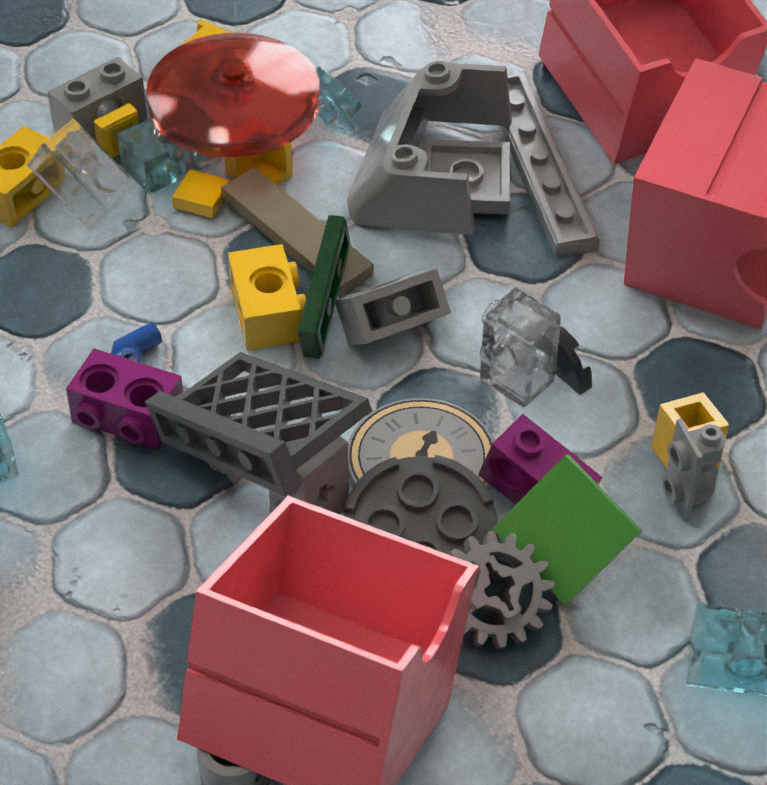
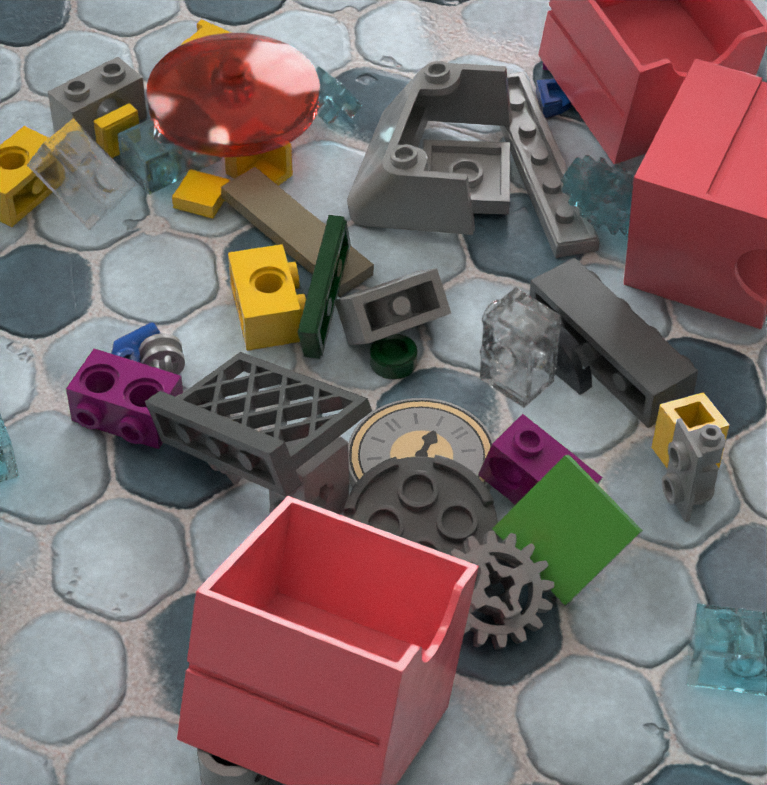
(163, 352): none -> light grey bush
(393, 356): none -> dark green tile
(551, 98): none -> blue tile
(600, 192): none -> clear light blue gear
(615, 341): none -> dark grey brick

